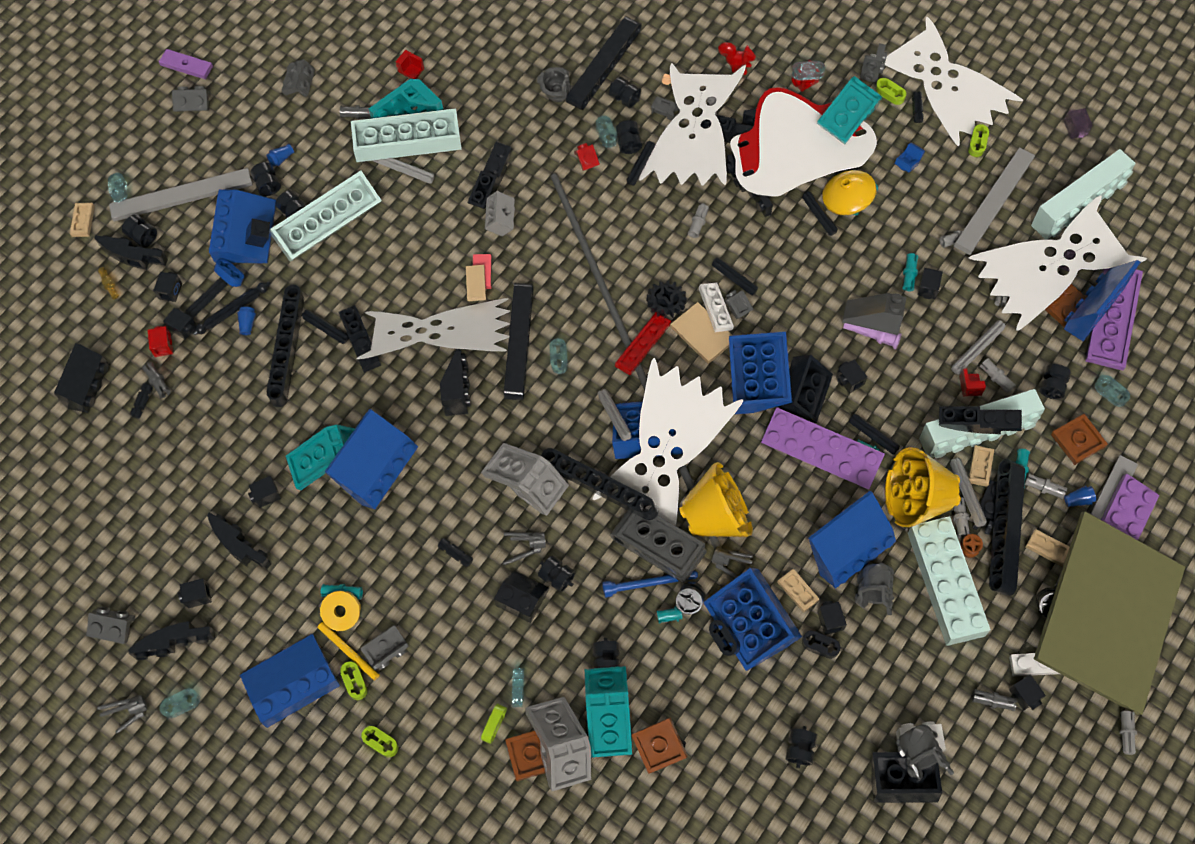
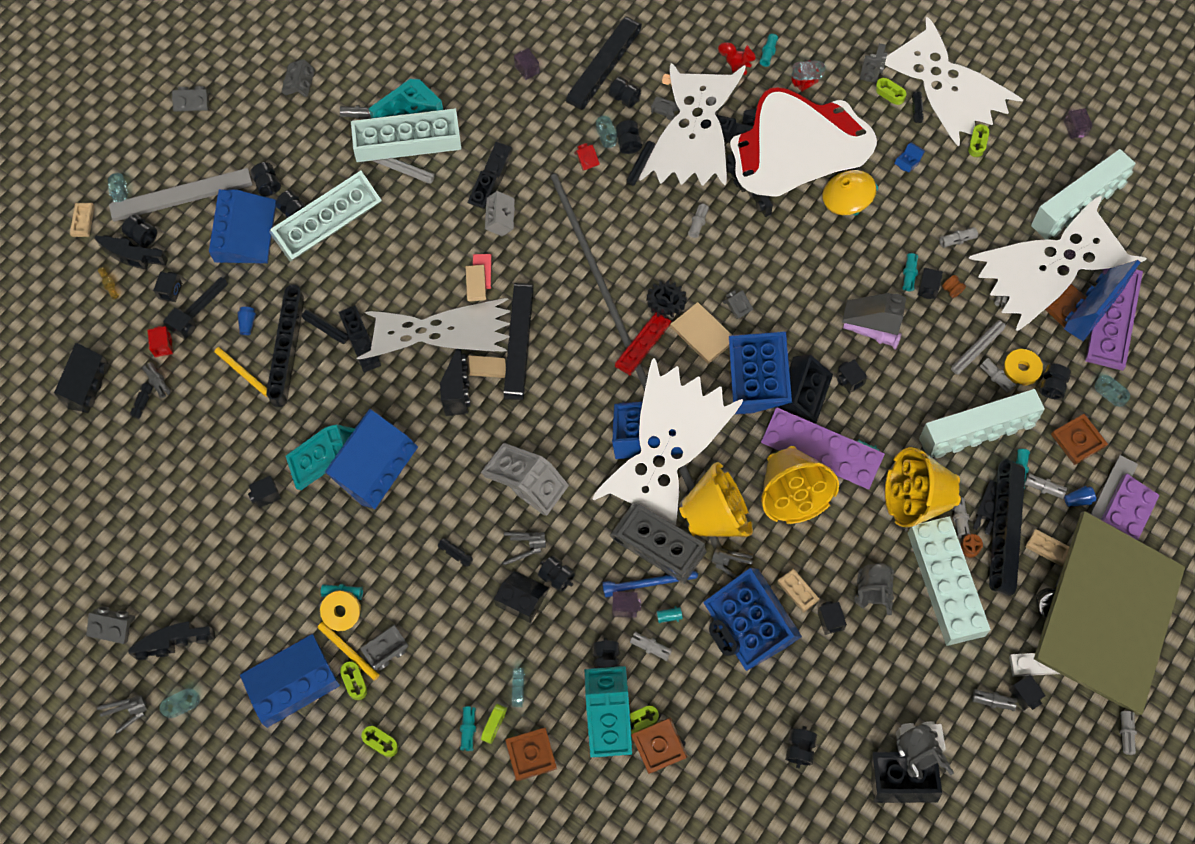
(185, 64): medium lavender tile -> none
(194, 593): black brick -> none
(229, 272): blue beam -> none
(231, 308): black wheel -> none
(234, 542): black slope -> none
(239, 369): none -> yellow bar
(257, 233): black brick -> none
(279, 155): blue cone -> none
(409, 65): red panel -> none
(468, 728): none -> teal pin
(486, 366): none -> tan tile
(526, 64): none -> clear purple brick
(555, 83): dark grey helmet -> none
(562, 355): clear light blue beam -> none
(562, 743): light grey bracket -> none
(607, 486): black beam -> none
(614, 415): light grey axle -> none
(625, 604): none -> clear purple brick
(641, 713): none -> lime beam
(651, 646): none -> light grey pin
(690, 598): wheel -> none
(716, 307): white tile -> none
(734, 276): black axle -> none
(768, 50): none -> teal pin
(797, 486): none -> yellow cone
(819, 213): black axle -> none
(823, 640): black beam -> none
(849, 110): teal bracket -> none
(851, 540): blue slope -> none
(874, 434): black axle -> none
(953, 286): none -> dark orange wheel
(968, 493): light grey axle -> none
(971, 384): red panel -> none
(979, 421): black slope -> none
(981, 465): tan plate -> none
(994, 201): light grey tile -> none
(1025, 357): none -> yellow tile

